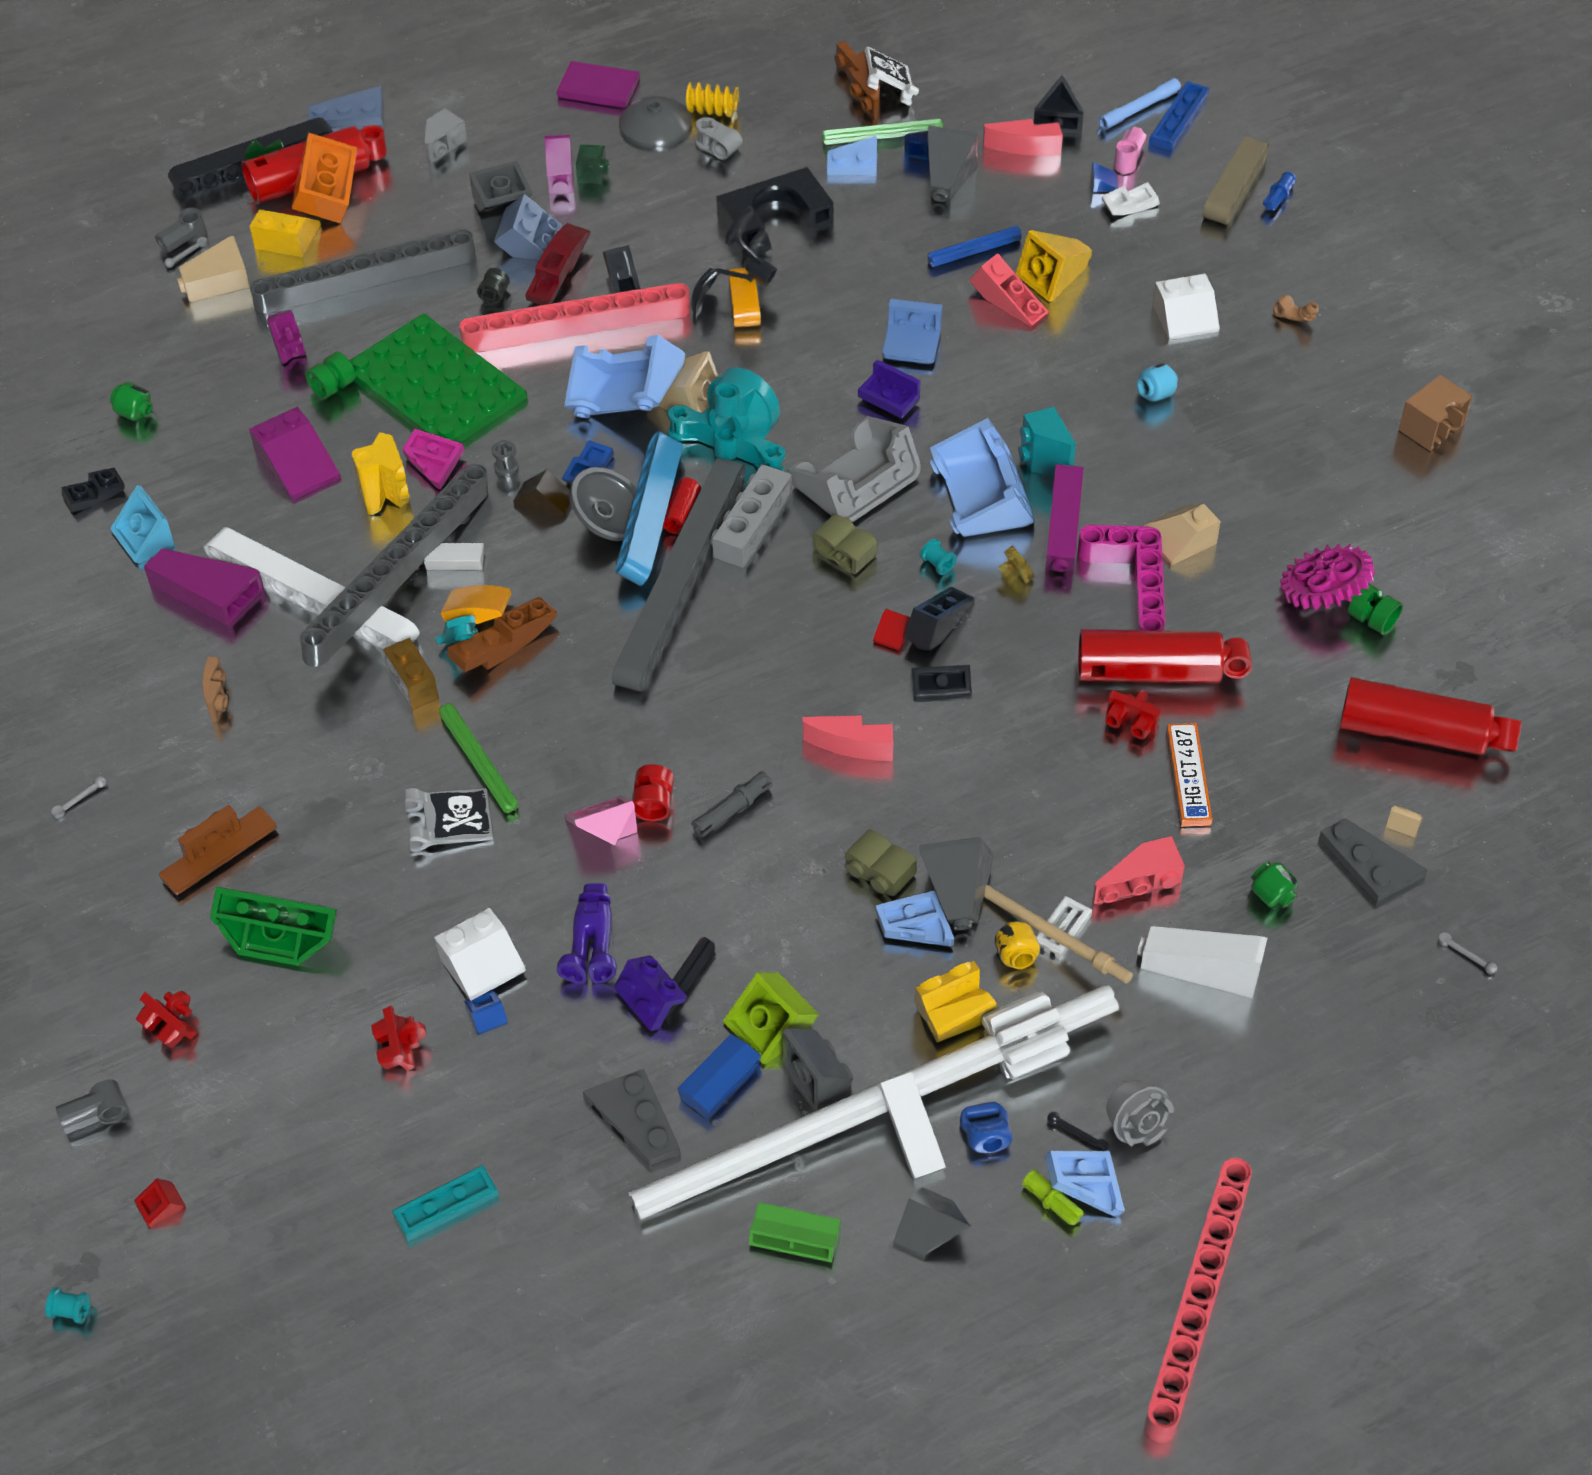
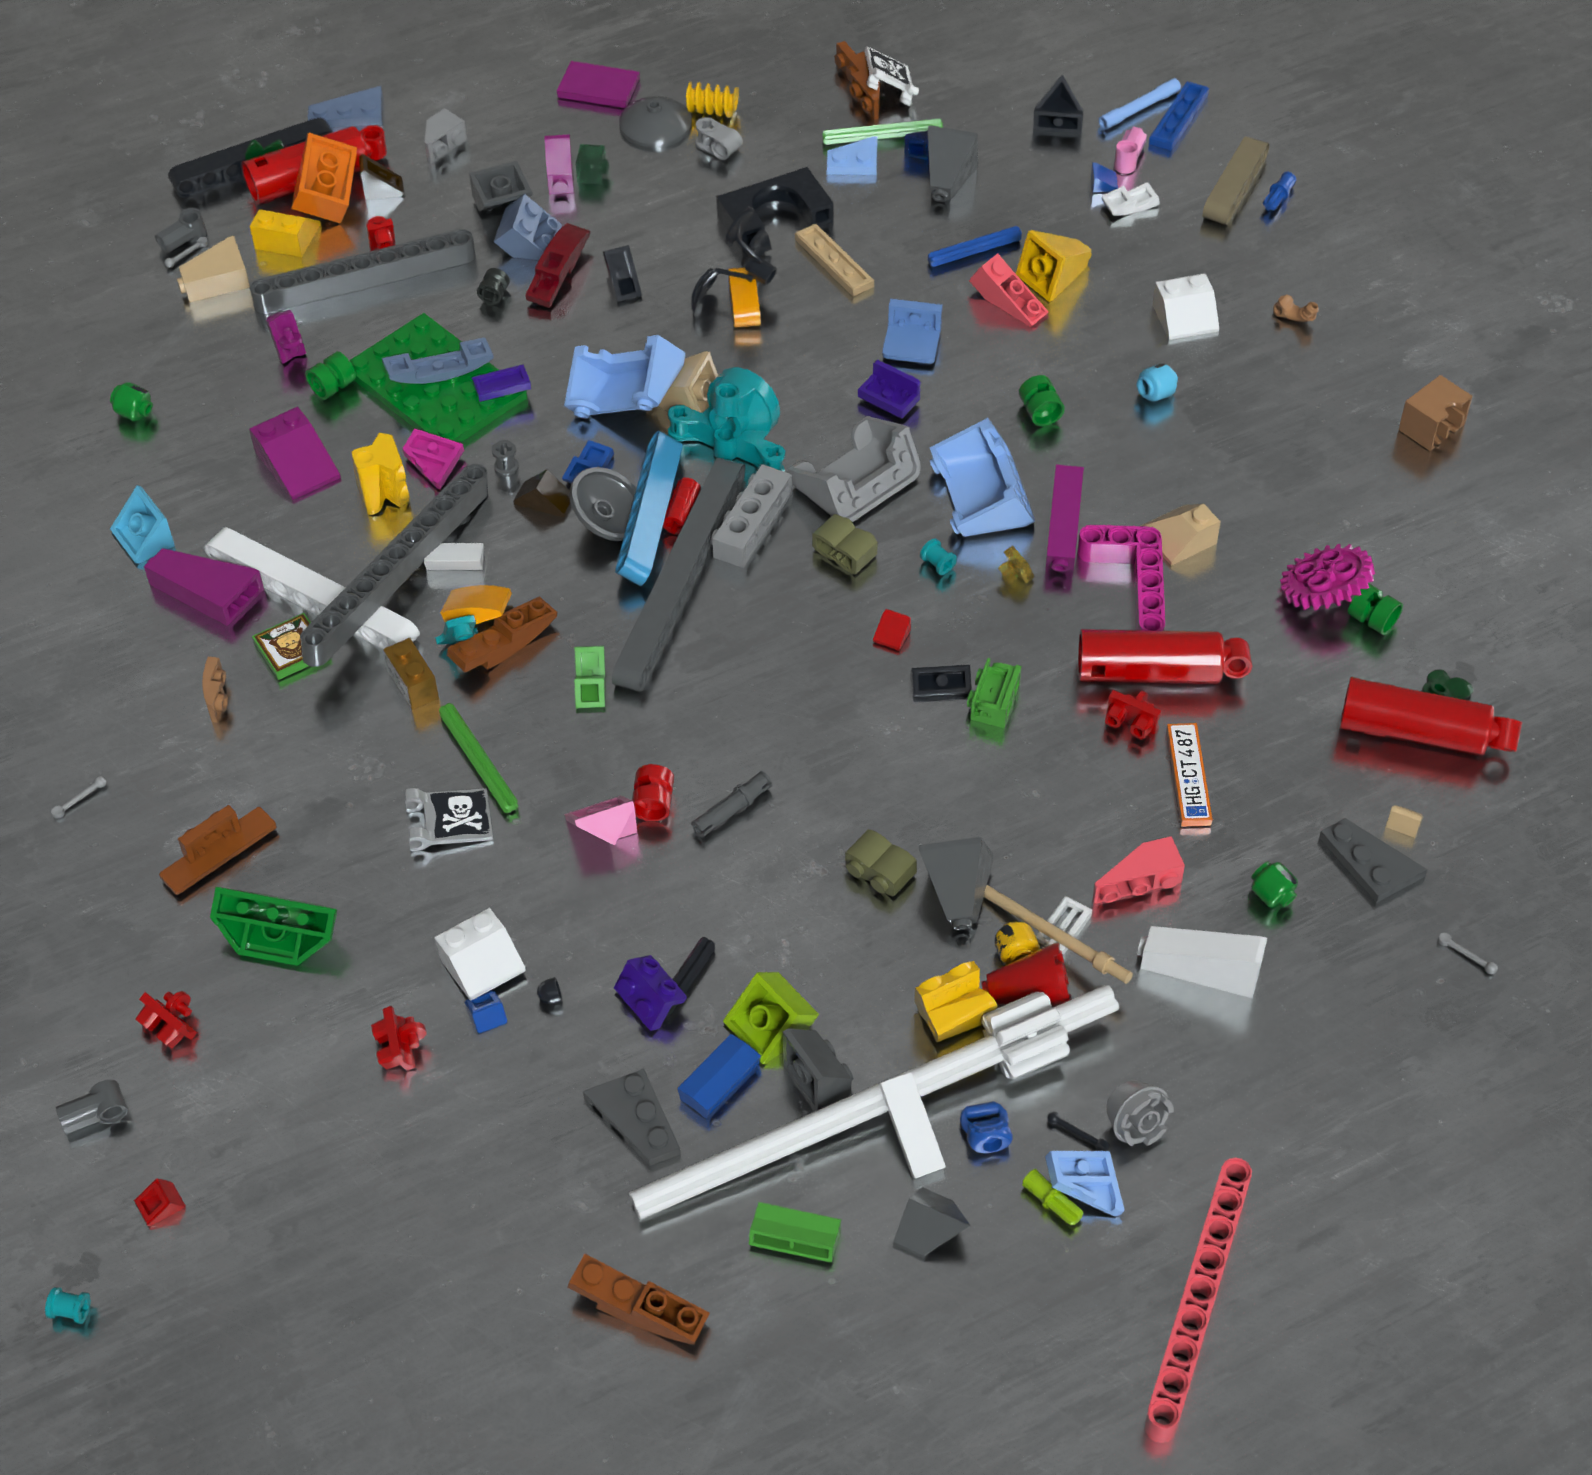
(98, 488): black slope -> none
(282, 646): none -> tile
(378, 180): none -> slope
(380, 233): none -> red hips
(439, 367): none -> sand blue slope
(445, 1203): teal tile -> none
(501, 383): none -> dark purple tile
(549, 991): none -> black hinge
(575, 317): coral beam -> none
(590, 676): none -> bright green slope
(590, 919): dark purple piece -> none
(638, 1304): none -> dark orange slope
(834, 260): none -> tan tile
(850, 737): coral slope -> none
(915, 919): light blue wing -> none
(937, 617): black slope -> none
(994, 693): none -> bright green hinge
(1023, 137): coral slope -> none
(1036, 972): none -> red cone
(1041, 400): none -> green wheel
(1045, 442): teal slope -> none
(1441, 684): none -> dark green plate

